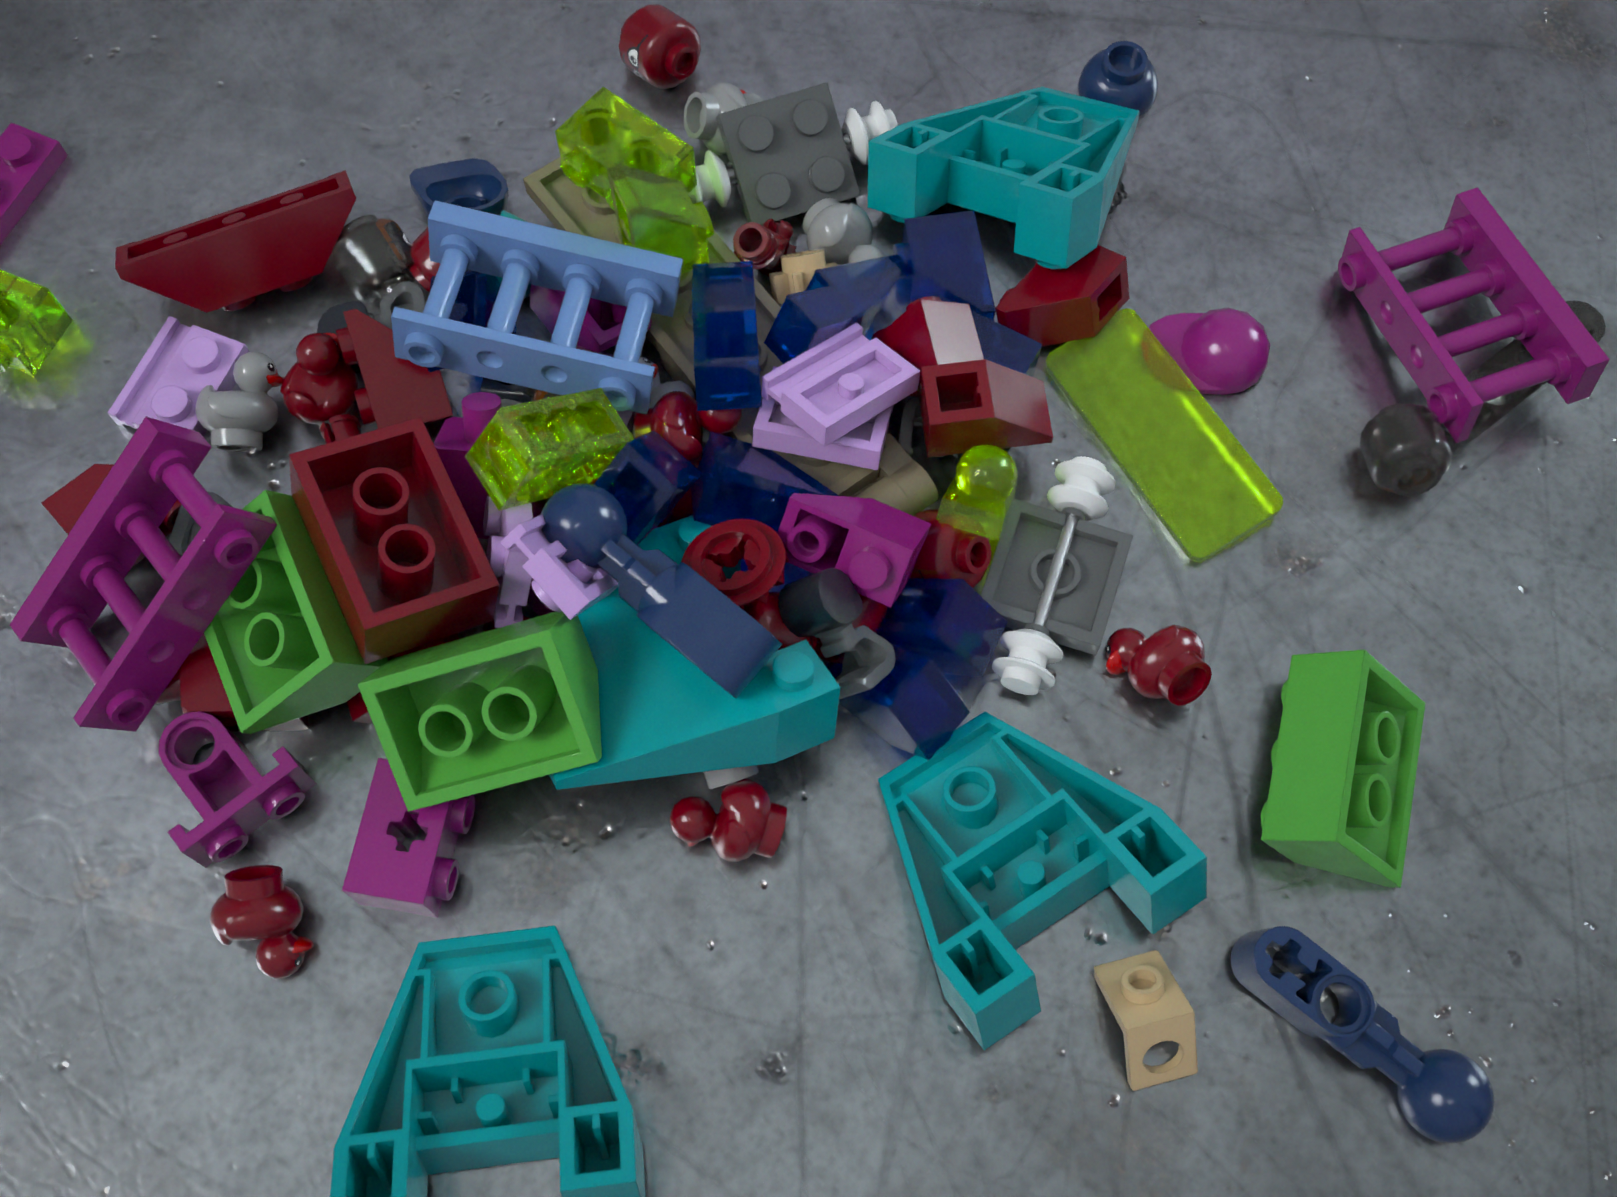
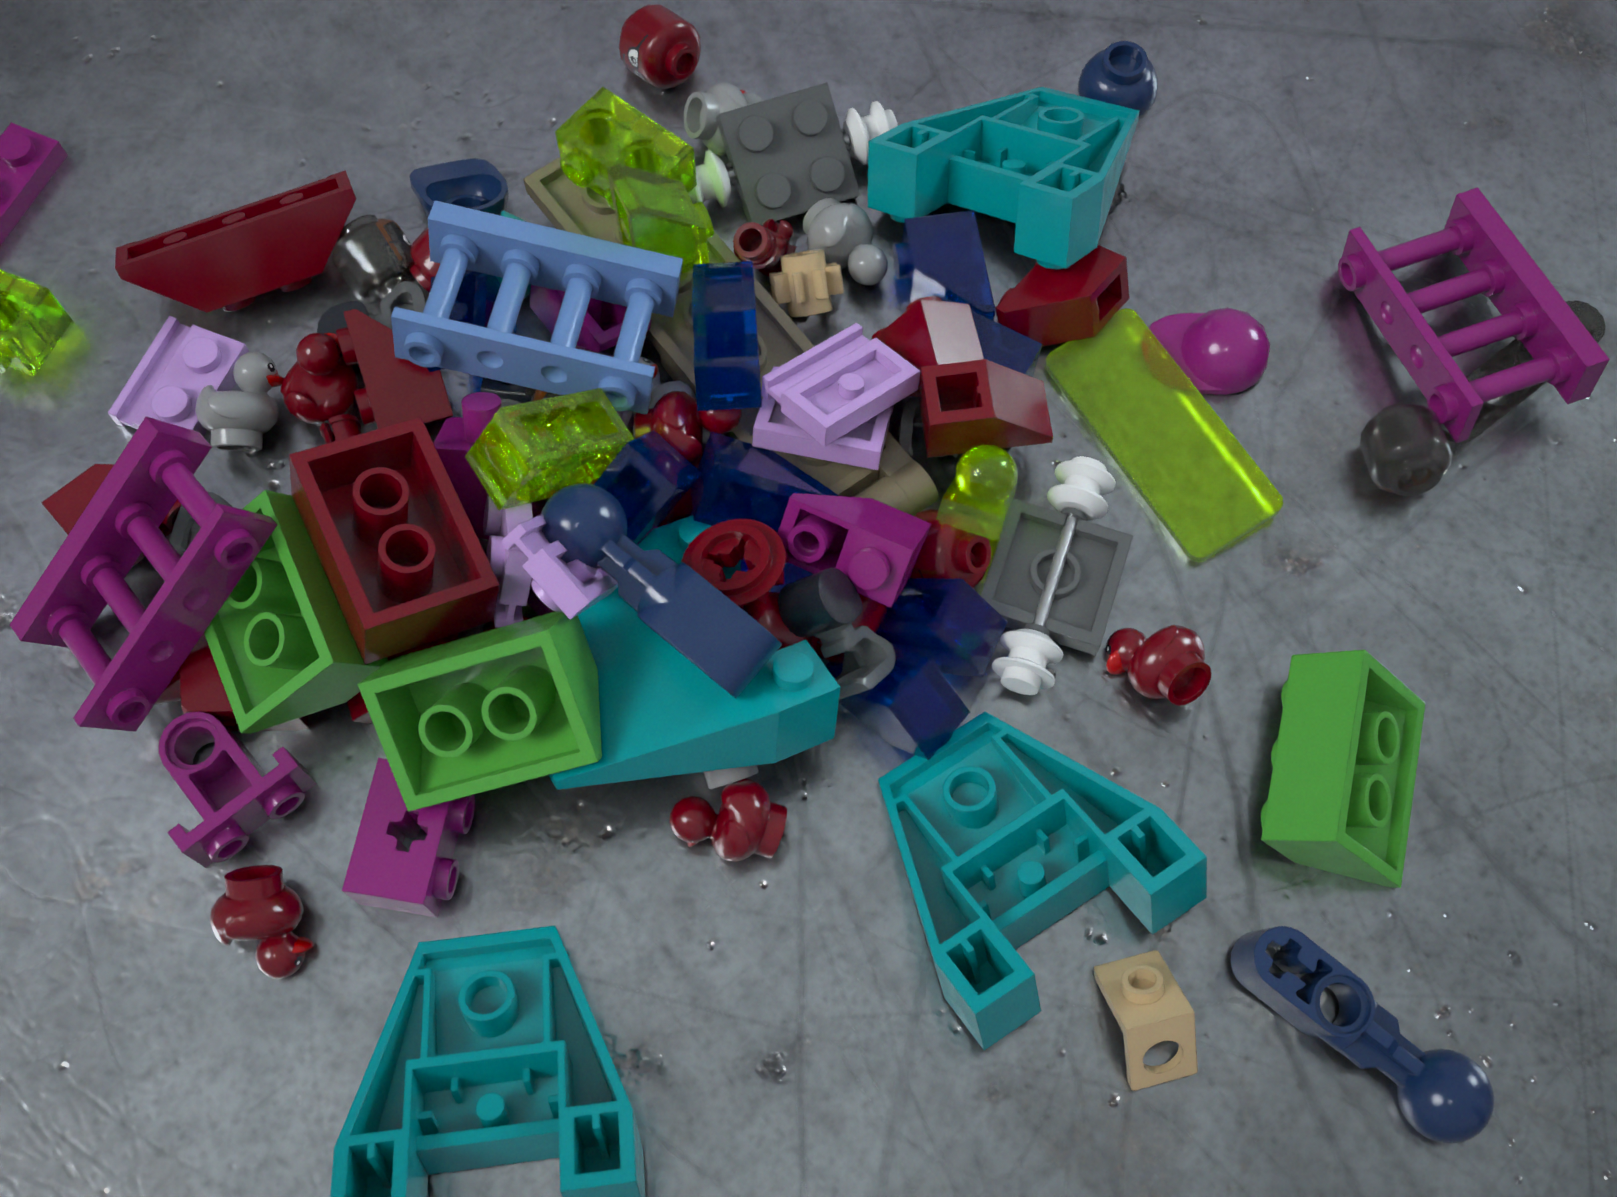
(832, 303): clear blue slope -> none

